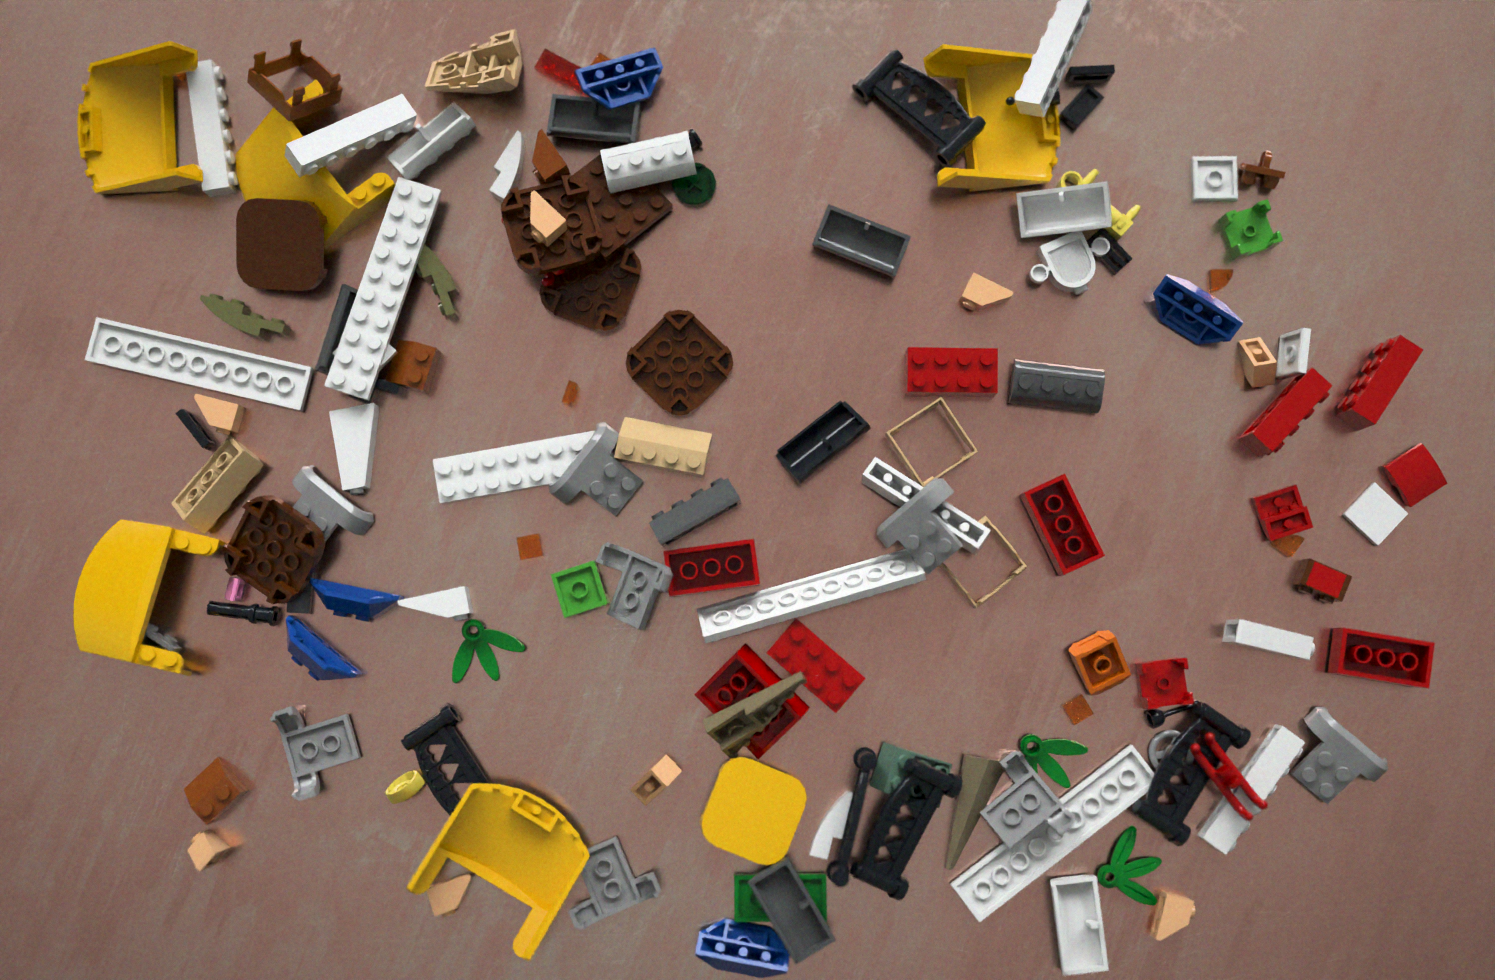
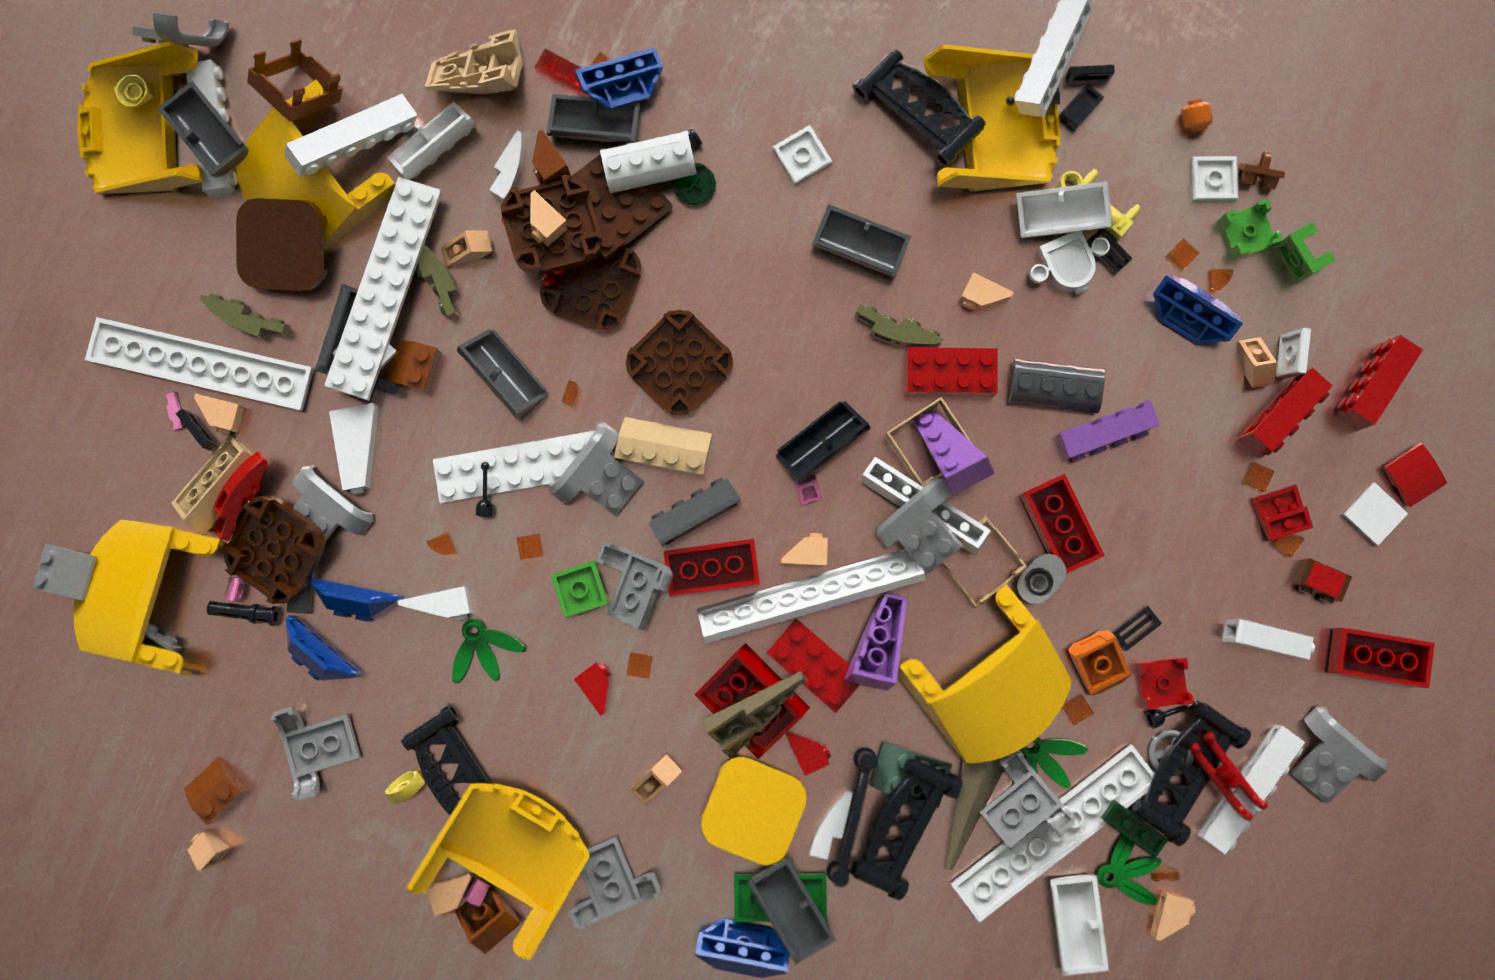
(64, 572): none -> light grey slope
(133, 91): none -> light yellow hat
(167, 29): none -> light grey piece
(172, 408): none -> bright pink piece
(204, 130): none -> dark grey container
(240, 486): none -> red slope
(442, 545): none -> clear orange tile
(466, 247): none -> light nougat slope
(476, 891): none -> bright pink slope
(484, 507): none -> black hinge
(488, 923): none -> dark orange slope
(503, 372): none -> dark grey container
(596, 686): none -> red slope
(639, 665): none -> clear orange tile
(802, 155): none -> white tile
(808, 490): none -> bright pink slope
(808, 752): none -> red slope
(809, 551): none -> light nougat slope
(879, 648): none -> medium lavender wedge
(906, 334): none -> olive slope
(953, 453): none -> medium lavender wedge
(1001, 700): none -> yellow windscreen
(1041, 579): none -> light grey piece
(1107, 431): none -> medium lavender wedge
(1134, 828): none -> dark green tile
(1151, 616): none -> black tile
(1170, 874): none -> clear orange tile
(1182, 254): none -> clear orange tile
(1197, 116): none -> orange head
(1258, 476): none -> clear orange tile
(1298, 256): none -> bright green panel

